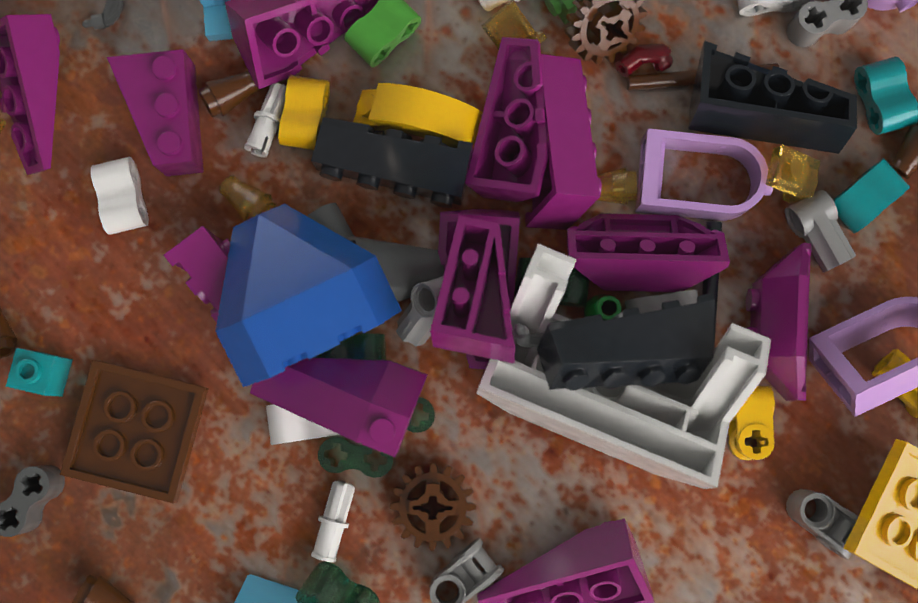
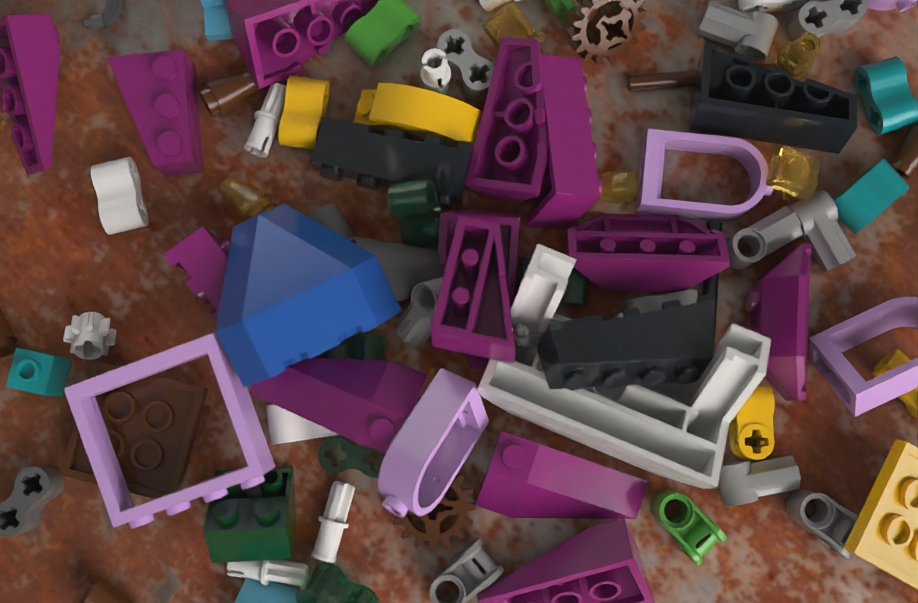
(90, 335): none -> white gear
(102, 454): none -> lavender window
(253, 521): none -> dark green slope
(270, 570): none -> white axle
(416, 211): none -> clear green axle
(432, 445): none -> lavender window
(440, 71): none -> white pin
(466, 64): none -> light grey axle
(548, 483): none -> magenta wedge
(594, 305): green cone -> none
(645, 53): dark red arm -> none
(690, 528): none -> bright green piece
(745, 481): none -> light grey piece
(746, 33): none -> light grey piece
(764, 237): none -> light grey piece
(798, 55): none -> clear yellow cone

